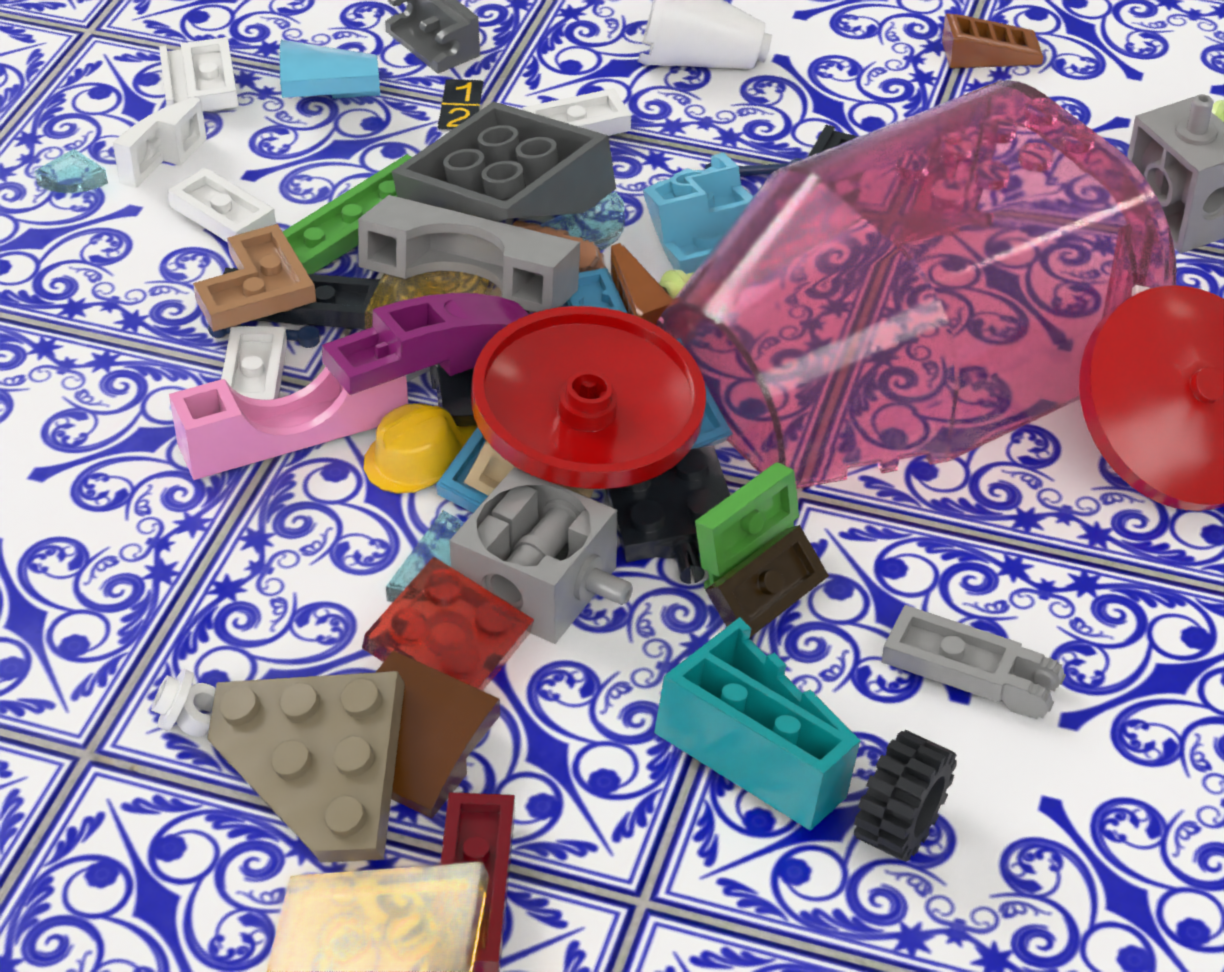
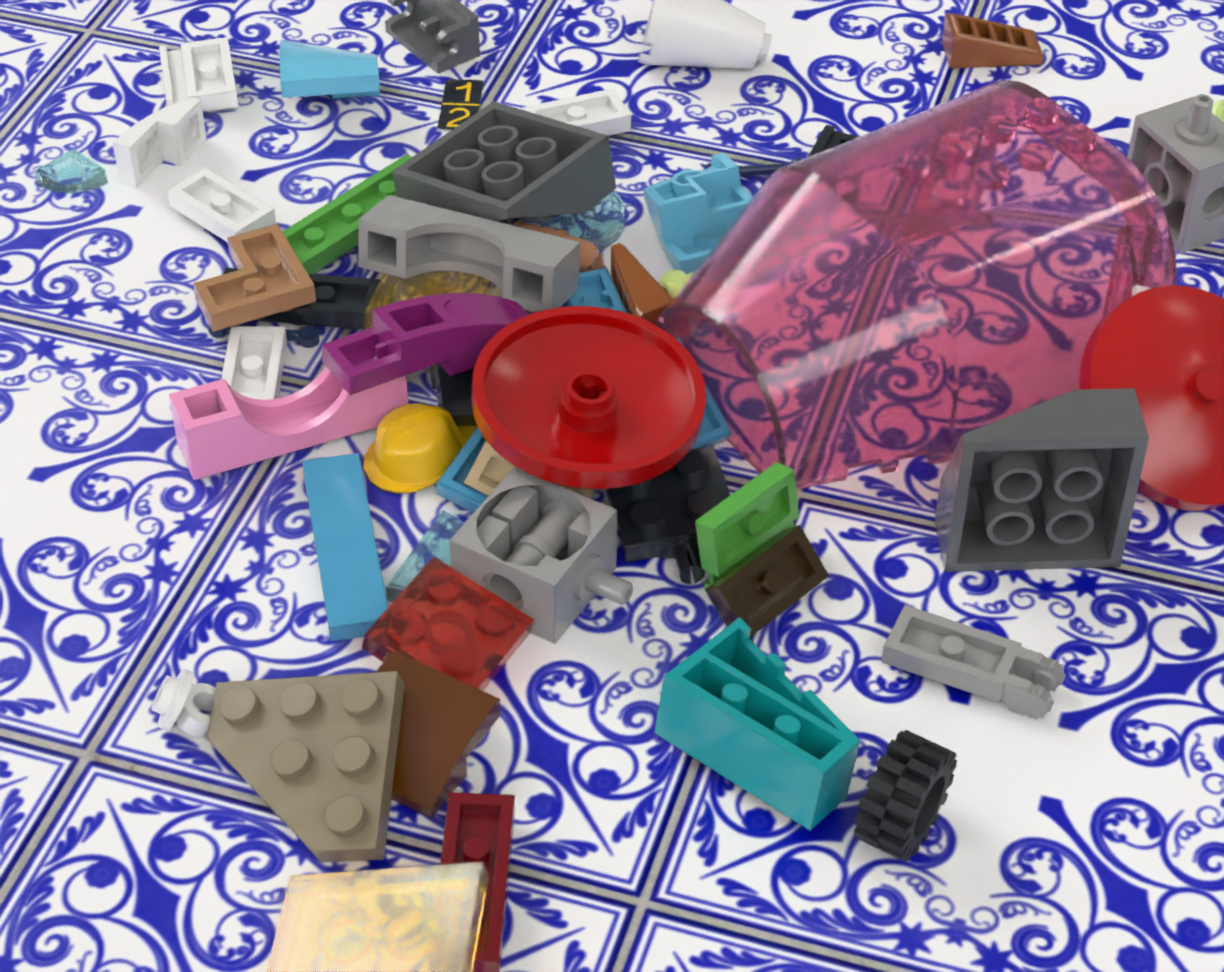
(344, 545): none -> dark azure tile
(1045, 486): none -> dark grey slope

